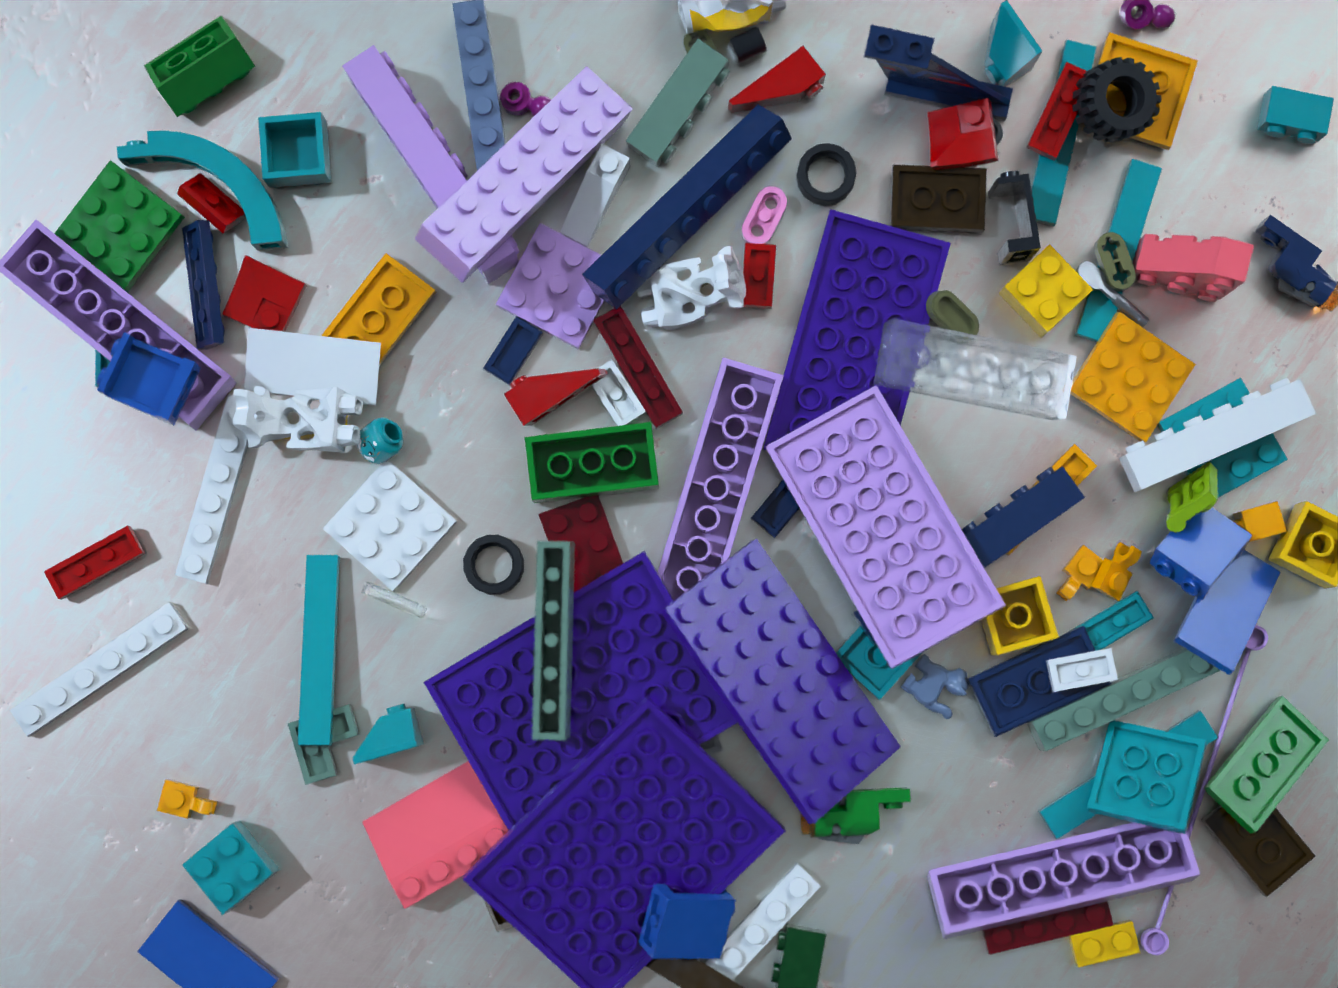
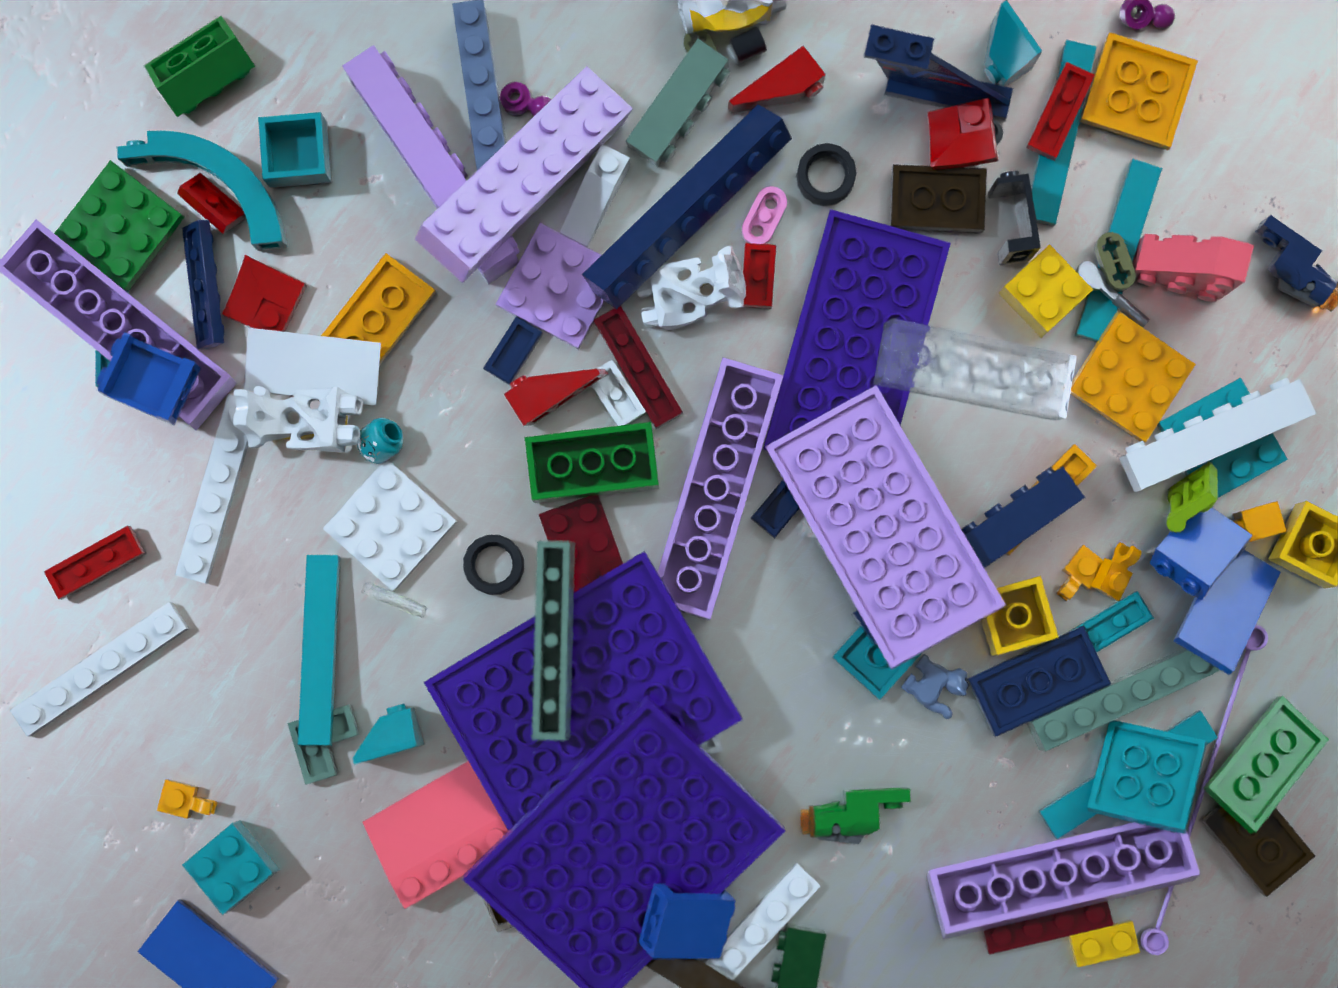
(781, 680): dark purple plate -> none
(951, 313): olive tile -> none
(1081, 670): white plate -> none
(1138, 92): black tyre -> none
(1295, 114): teal brick -> none

